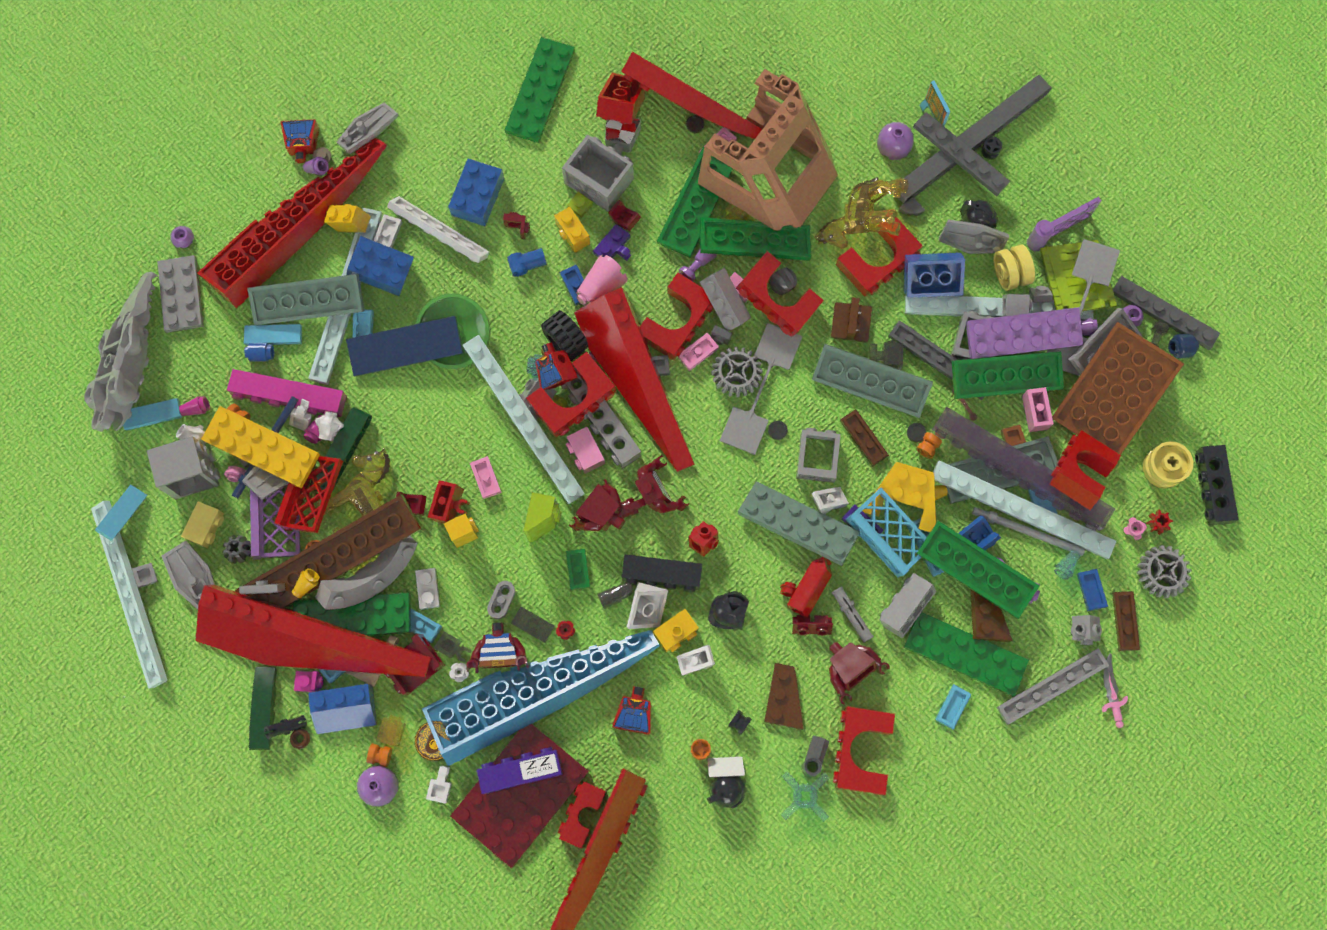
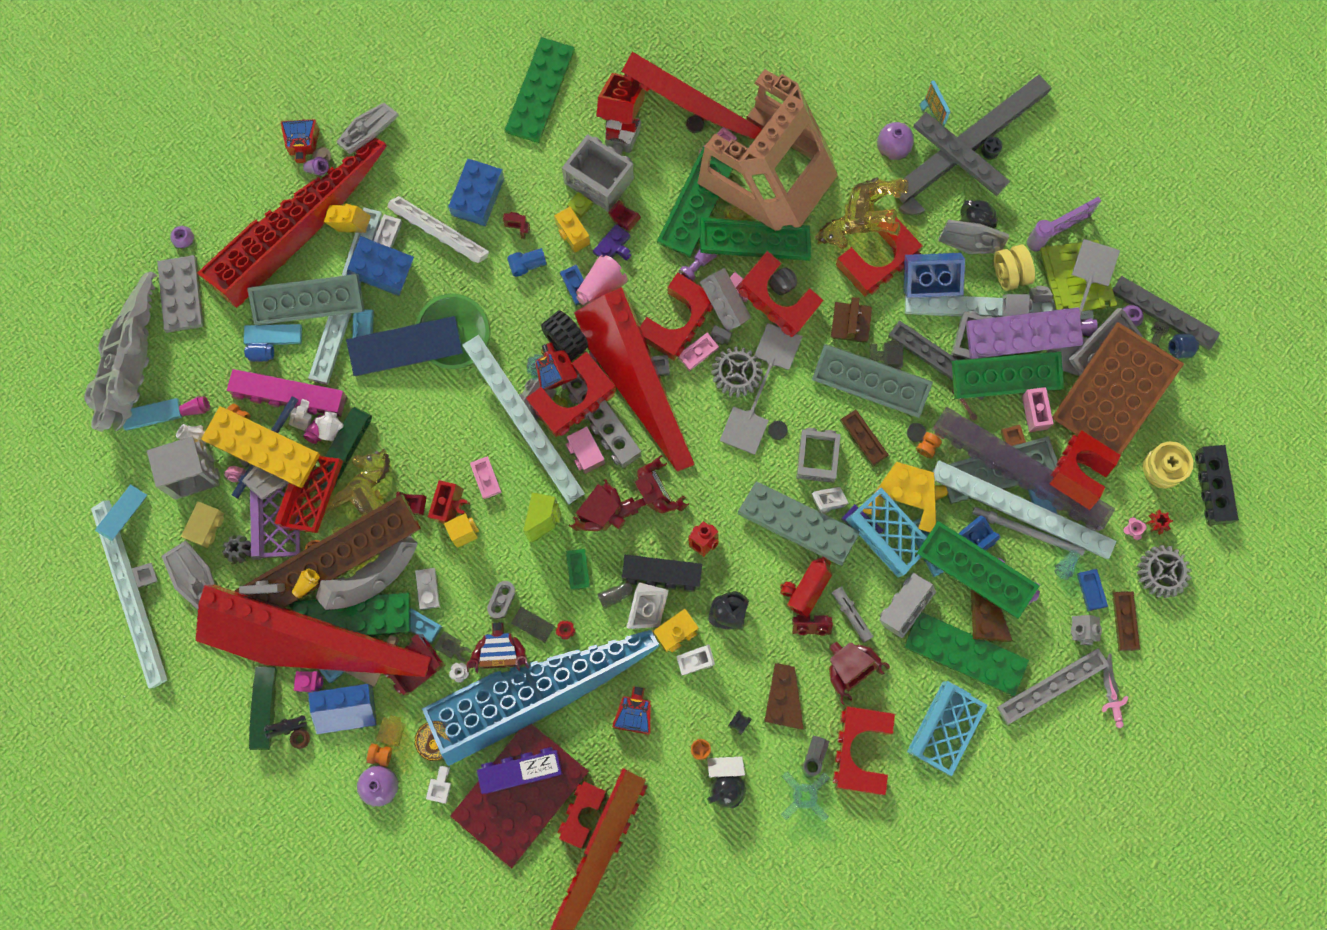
(932, 719): none -> medium azure fence

